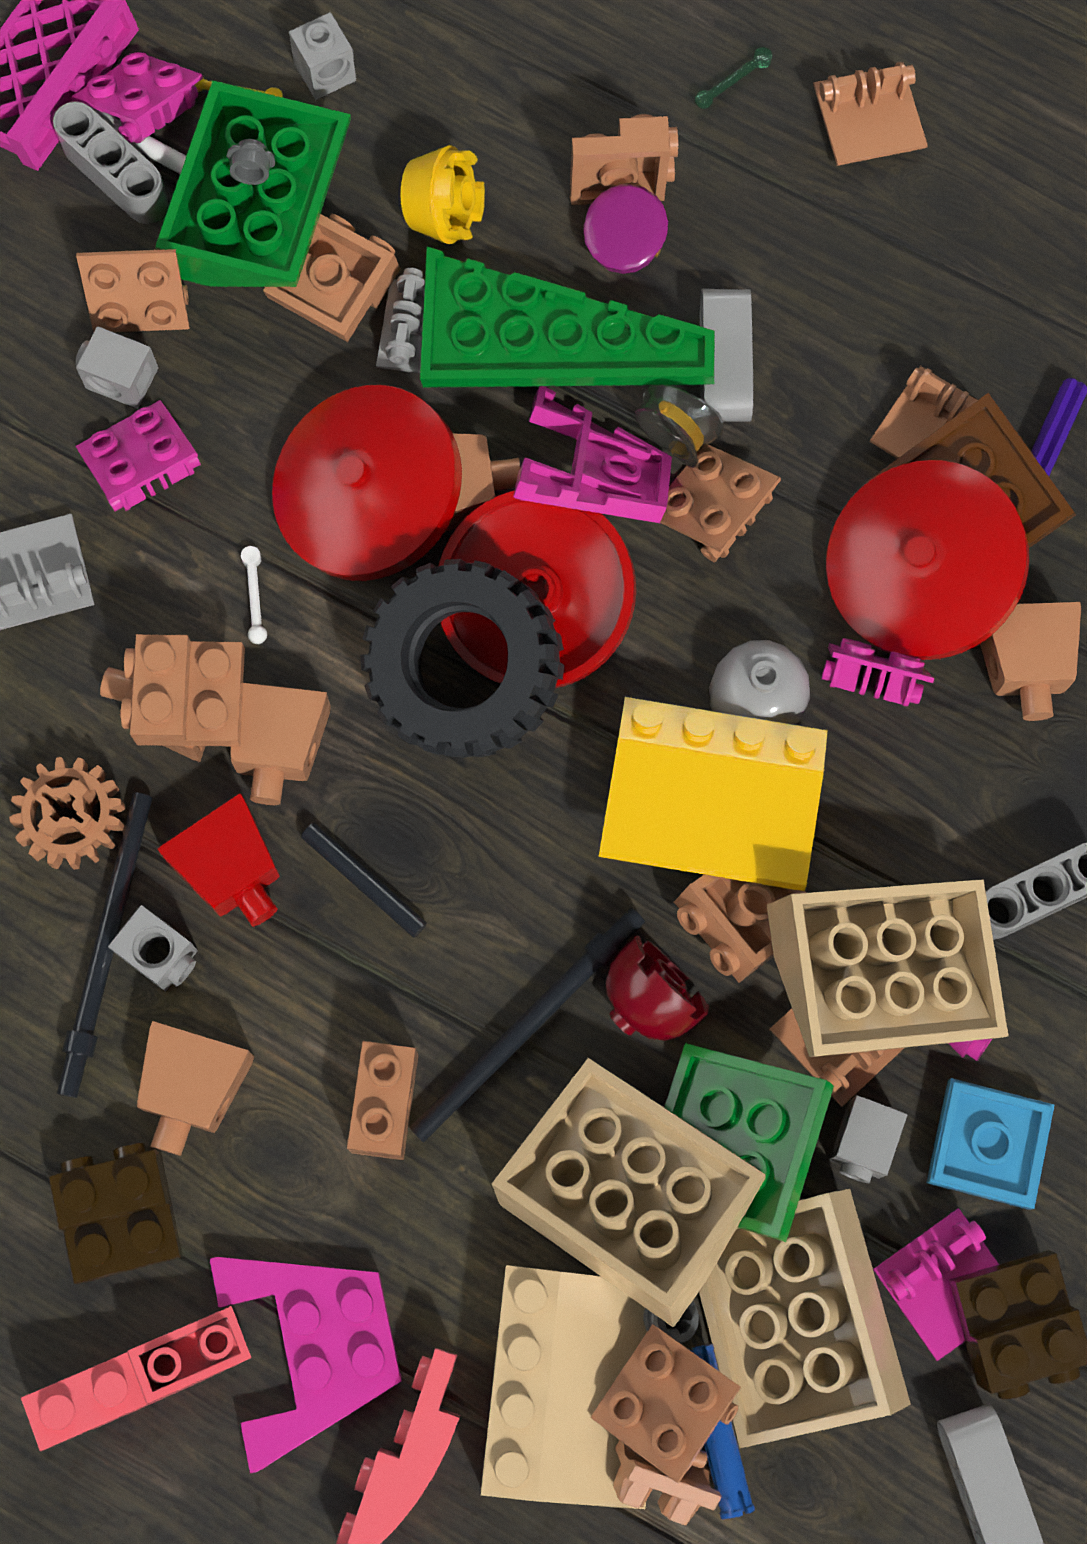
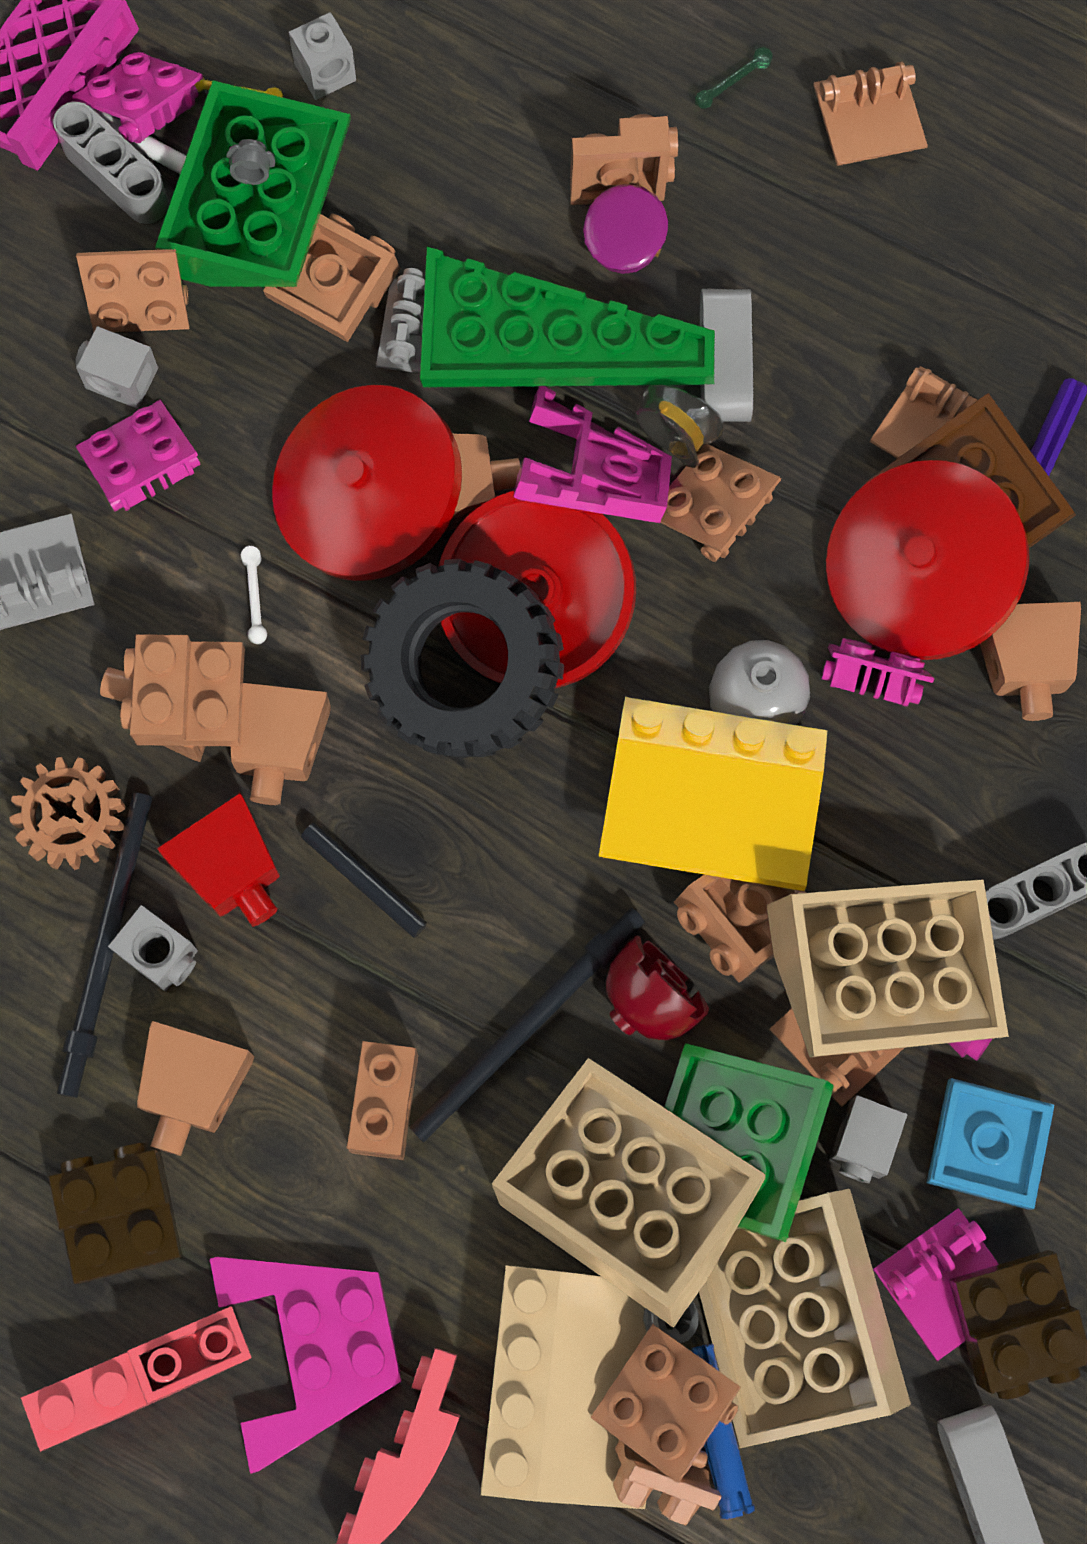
(442, 194): yellow cone -> none

